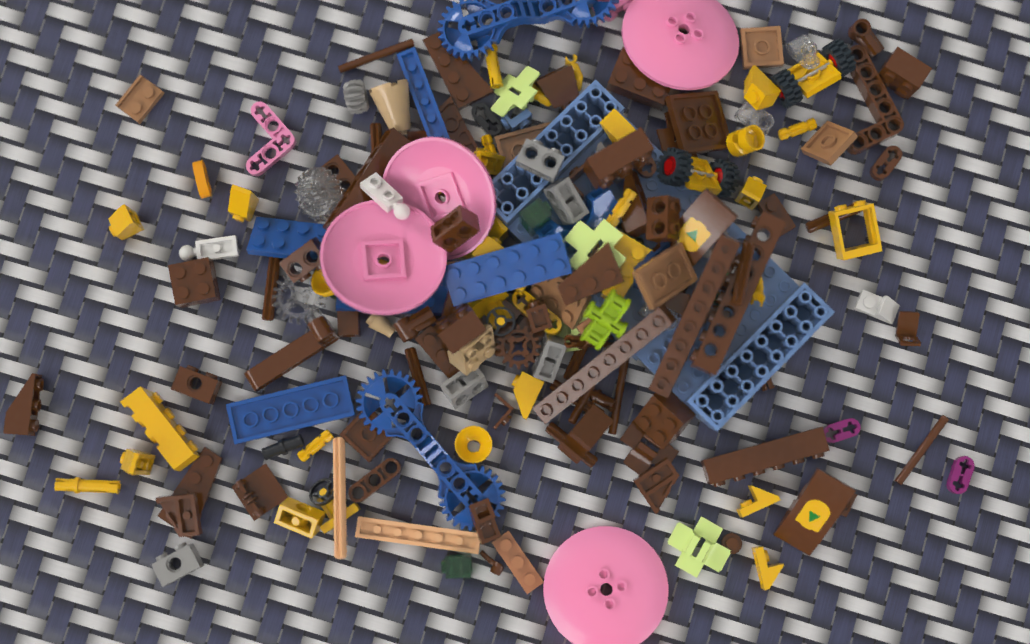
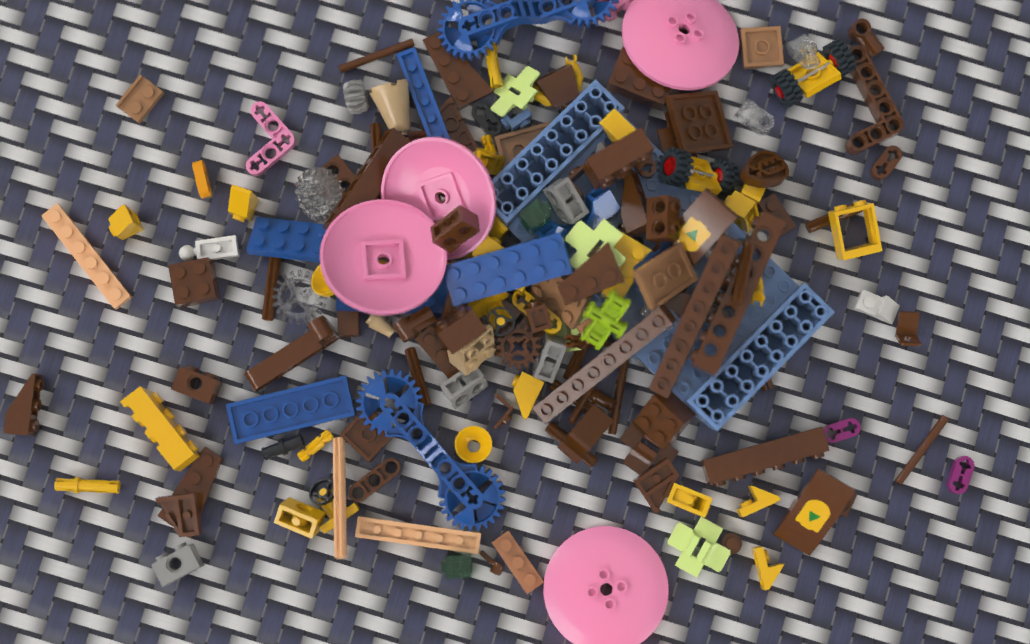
(86, 256): none -> light nougat plate
(137, 462): yellow slope -> none
(259, 492): reddish brown hinge -> none
(303, 257): reddish brown brick -> none
(385, 196): white plate -> none
(484, 521): reddish brown slope -> none
(536, 165): light grey brick -> none
(621, 207): yellow axle -> none
(689, 500): none -> yellow slope
(744, 208): none -> yellow brick
(745, 140): yellow wheel -> none
(755, 174): none -> reddish brown piece
(760, 89): yellow slope -> none
(797, 129): yellow axle -> none
(829, 143): medium nougat plate -> none
(903, 73): reddish brown brick -> none

